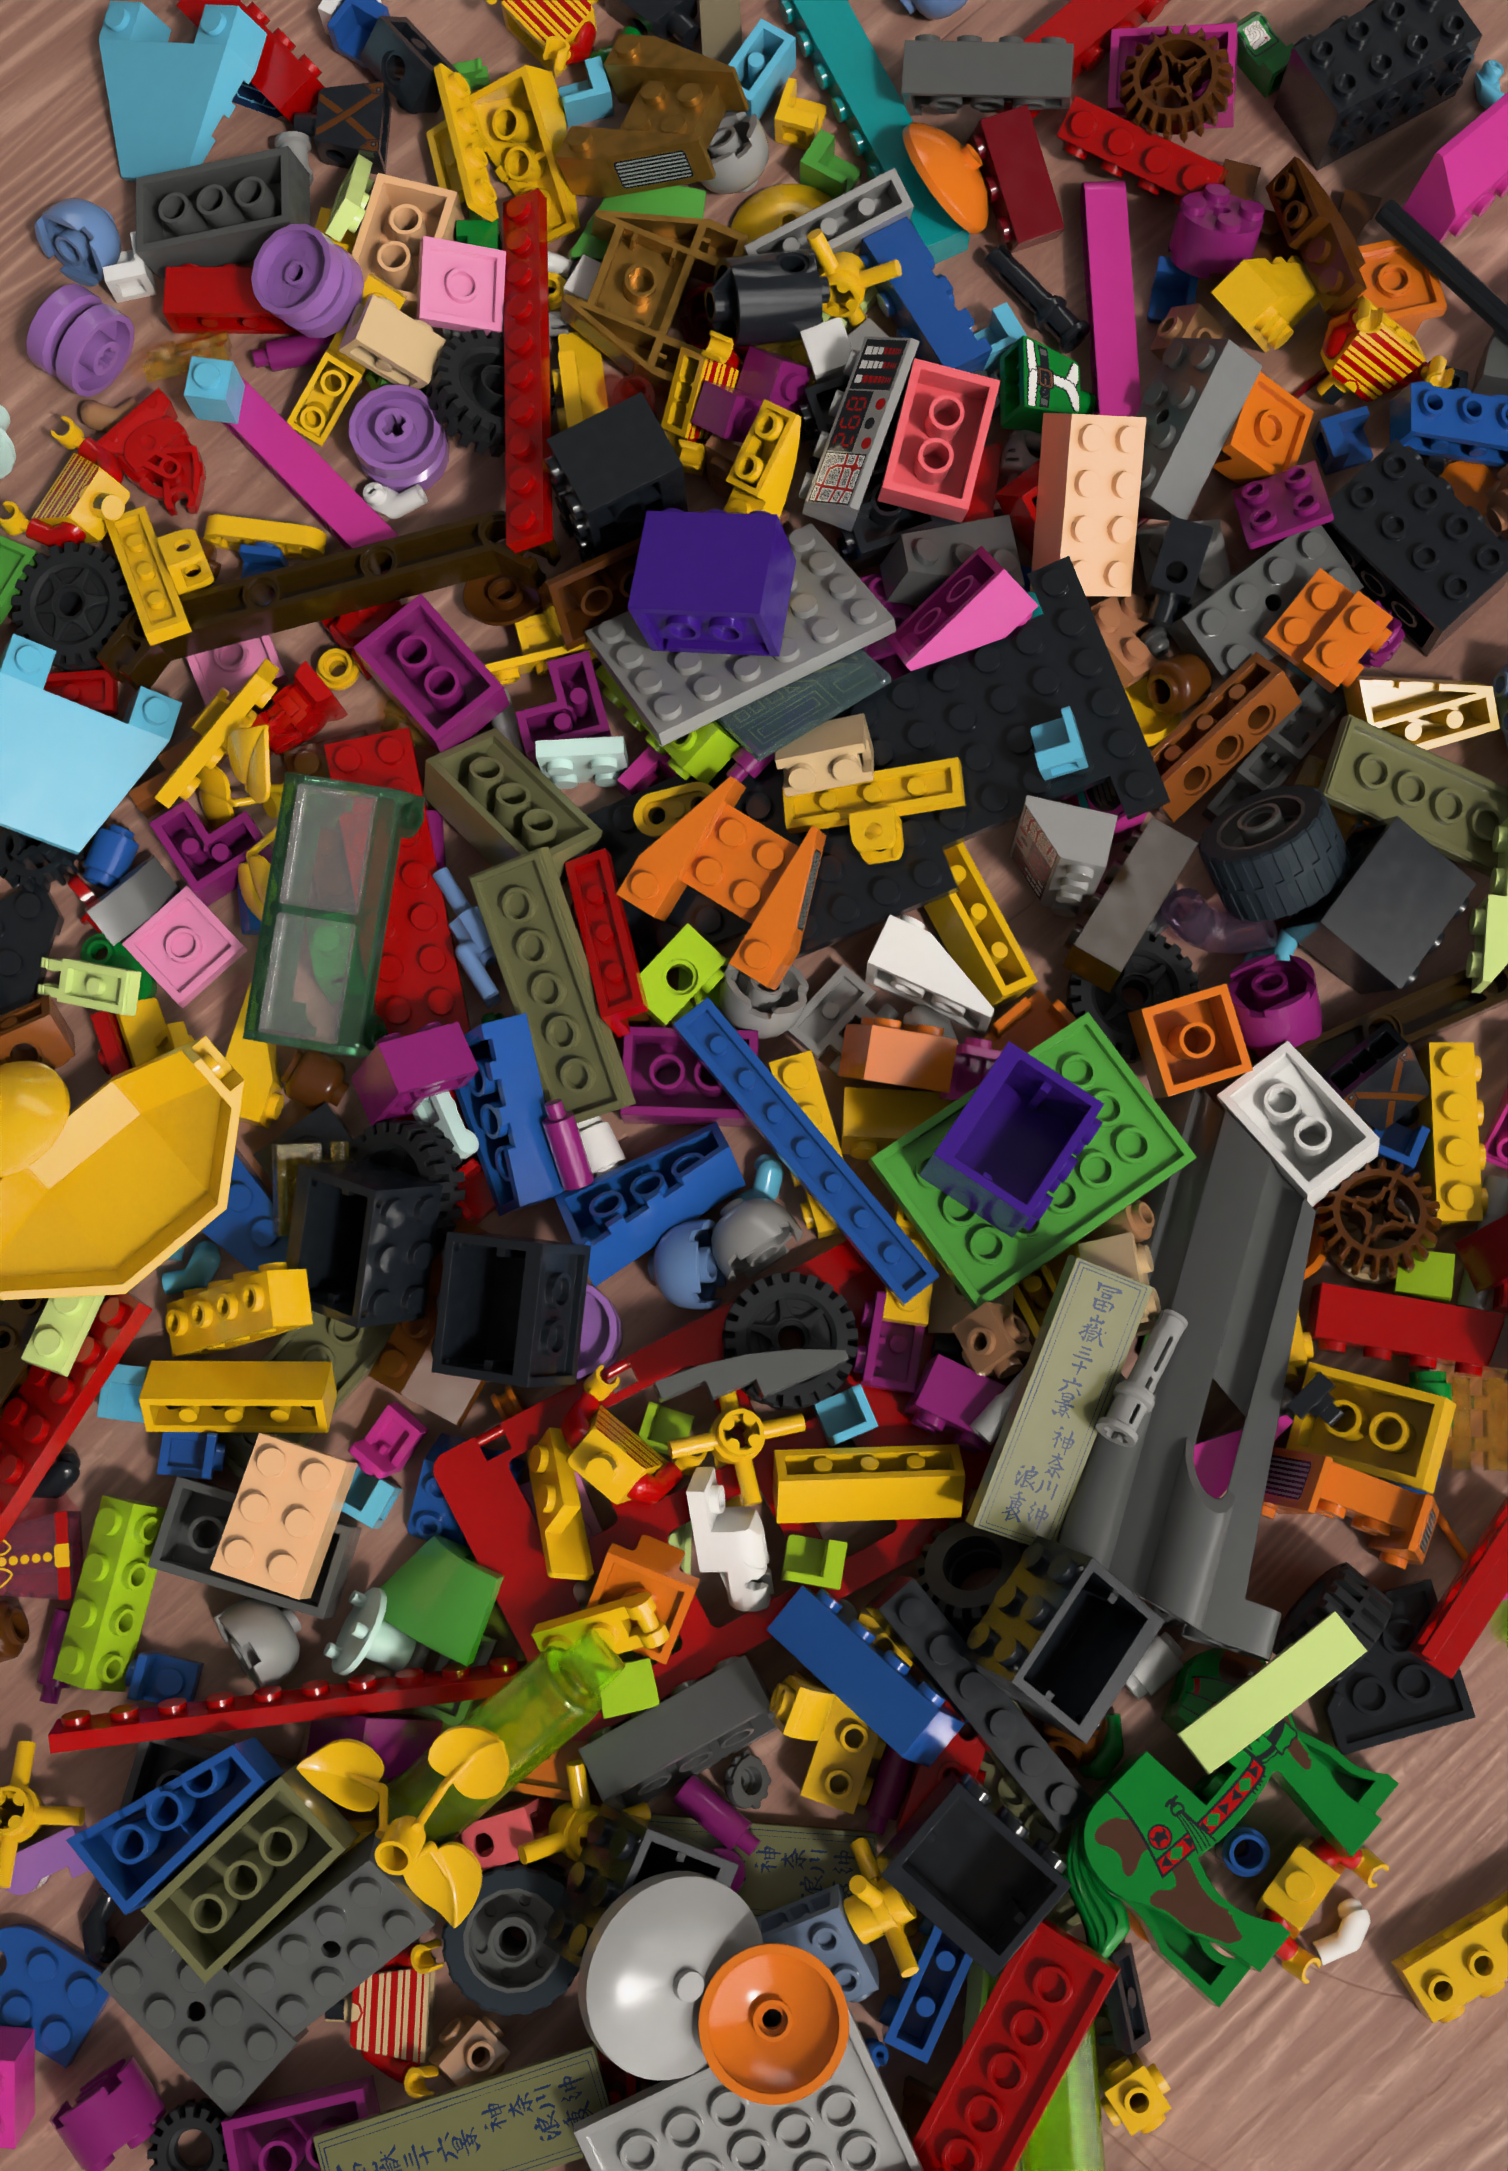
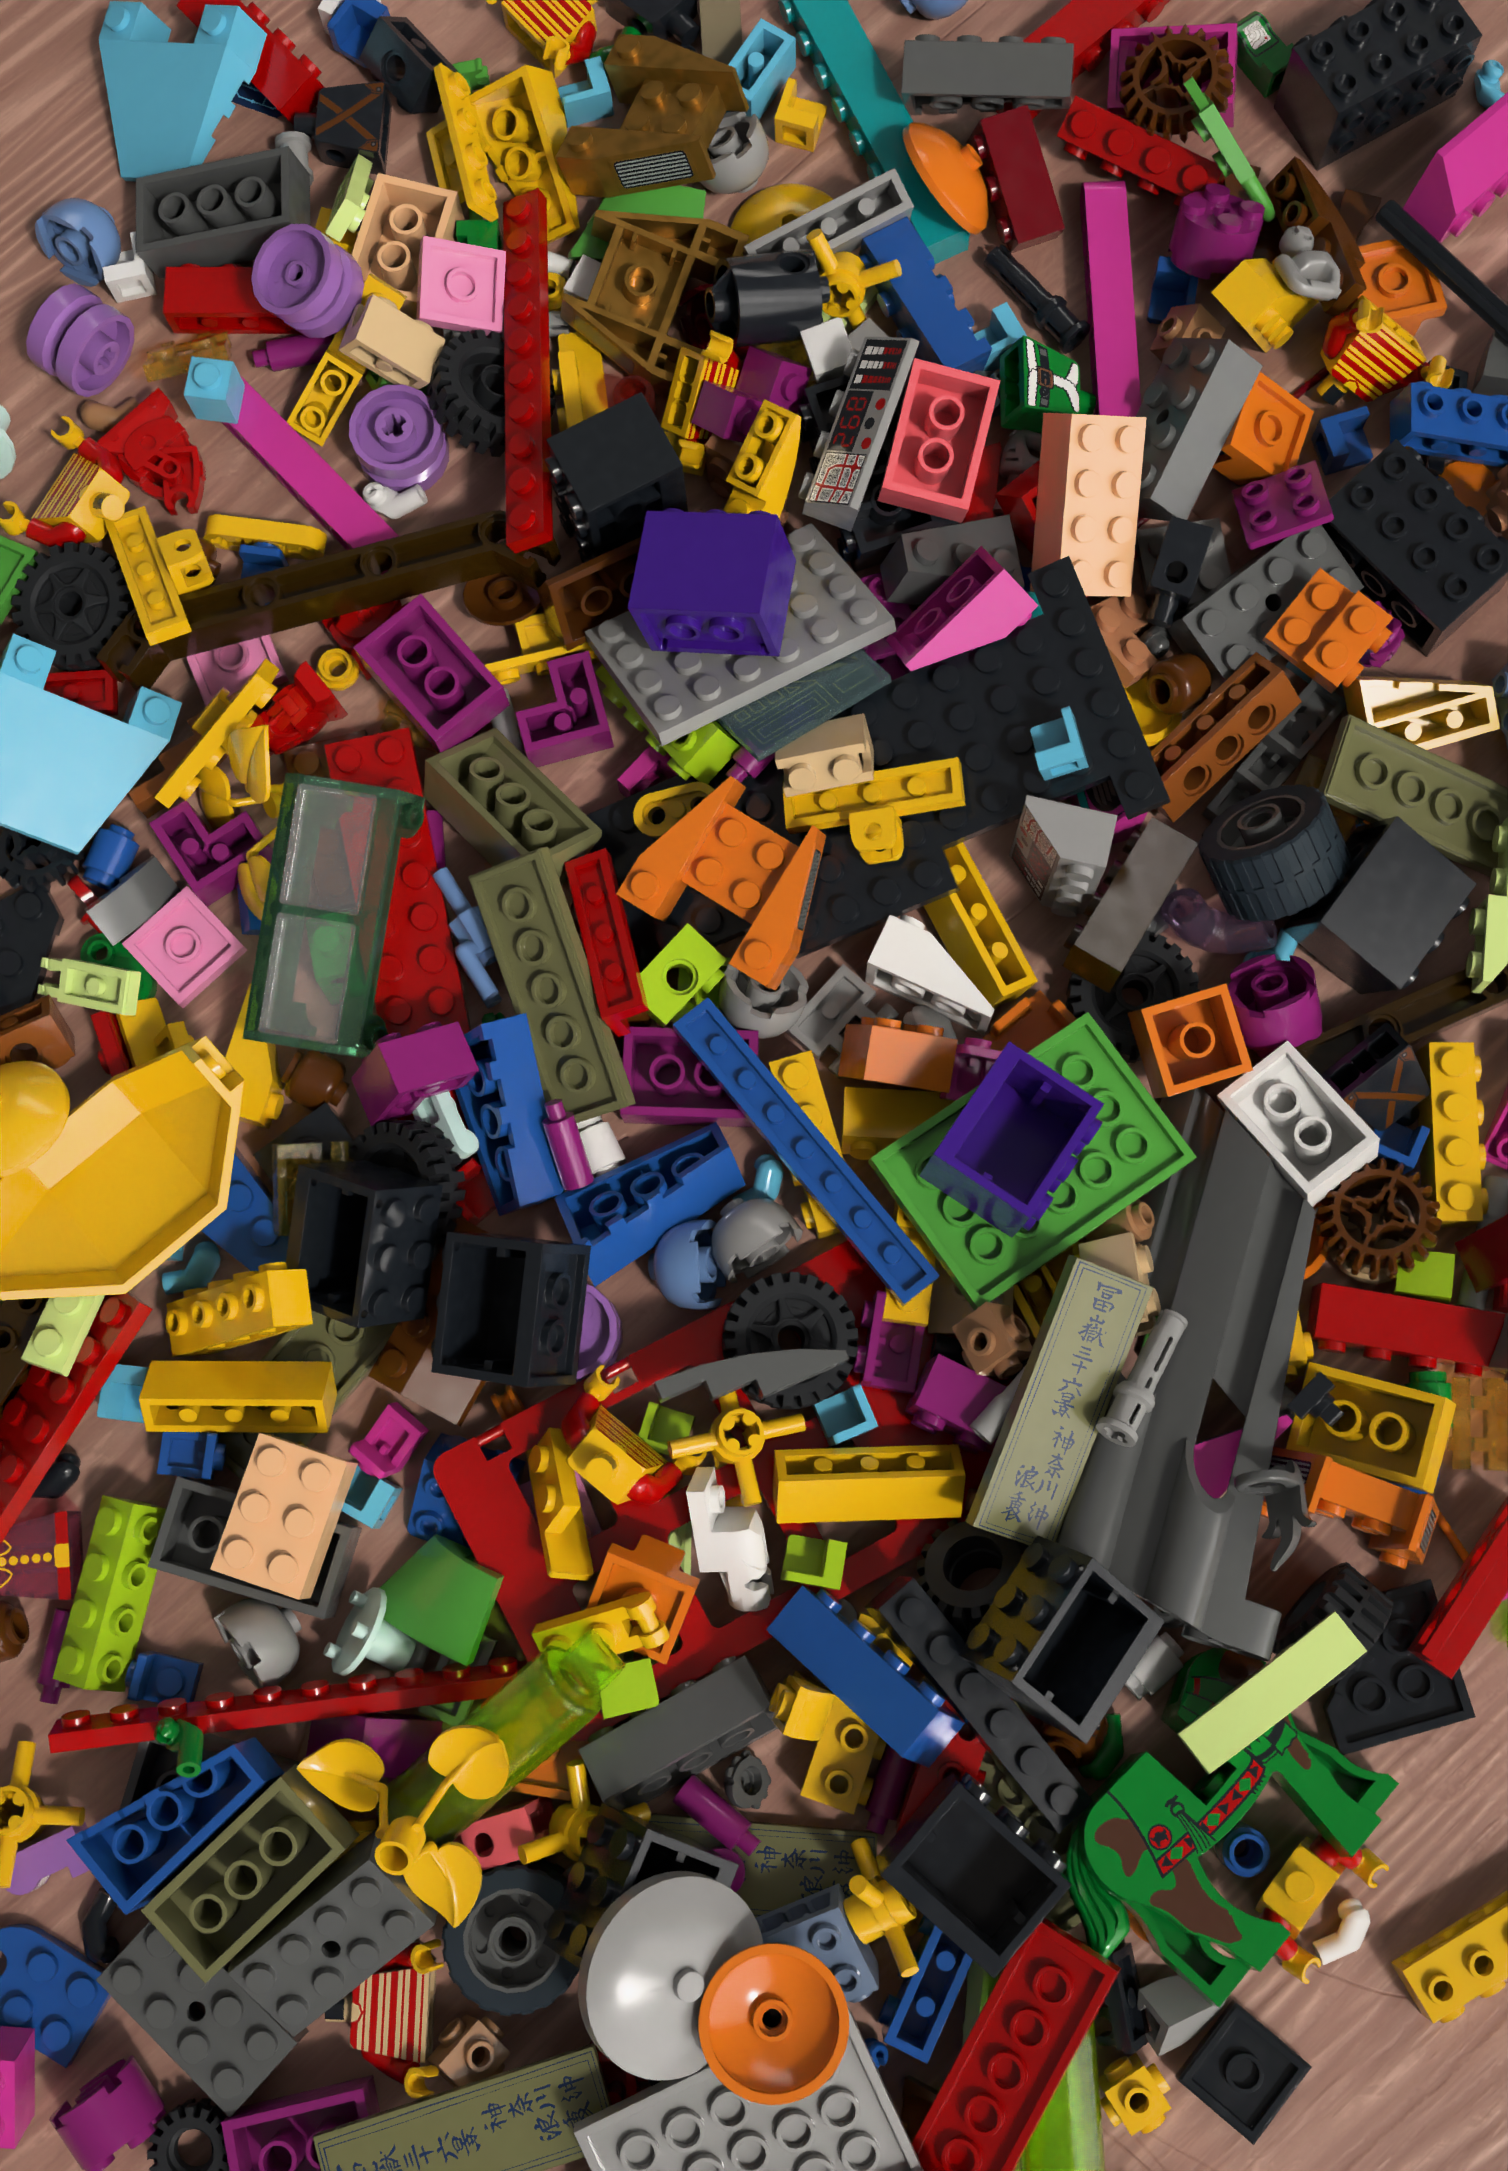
(184, 1740): none -> green arm
(583, 760): light aqua plate -> none
(825, 170): bright green panel -> none
(1174, 2013): none -> light grey brick
(1229, 155): none -> bright green plate
(1243, 2071): none -> black plate
(1285, 1505): none -> dark grey piece
(1307, 270): none -> light grey piece

